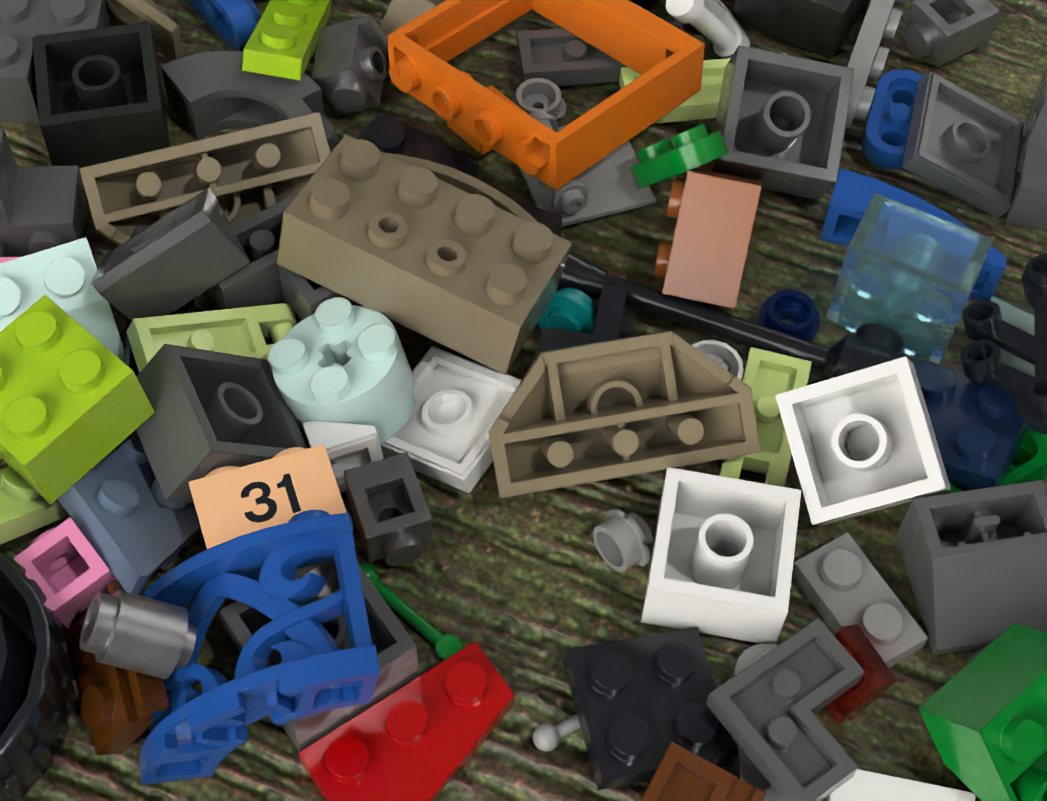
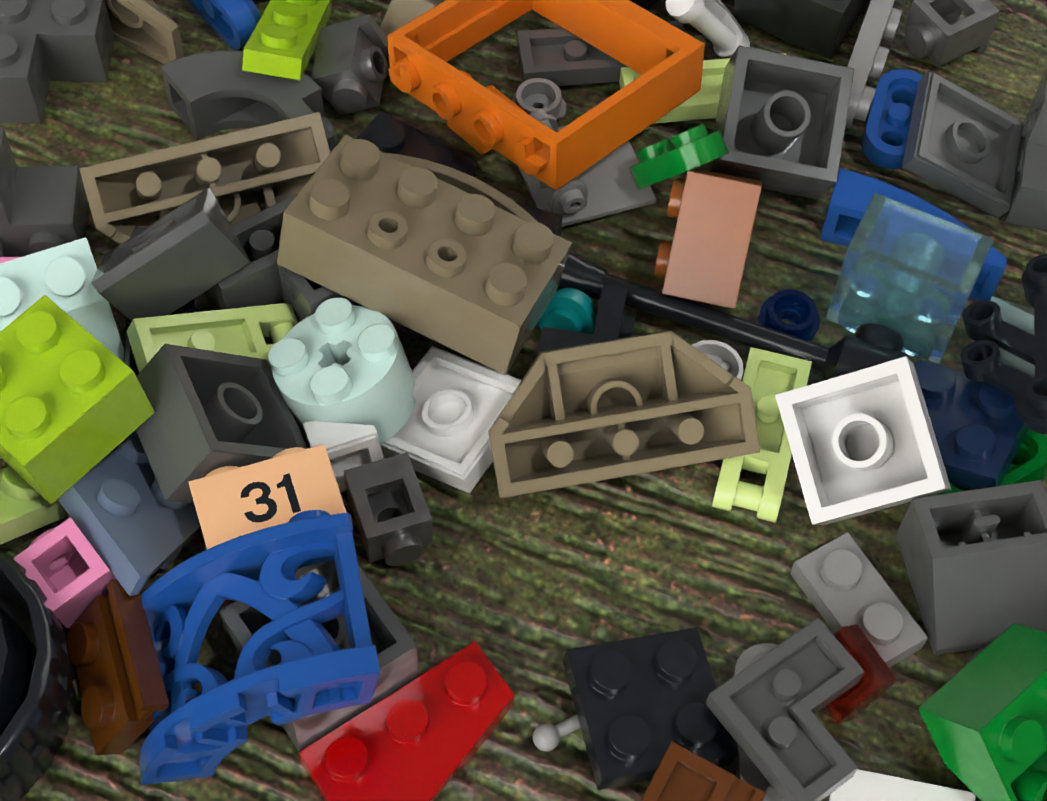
(100, 94): pearl dark grey brick -> none
(138, 633): flat silver brick -> none
(444, 644): green hinge -> none
(623, 540): light grey plate -> none
(722, 556): white brick -> none

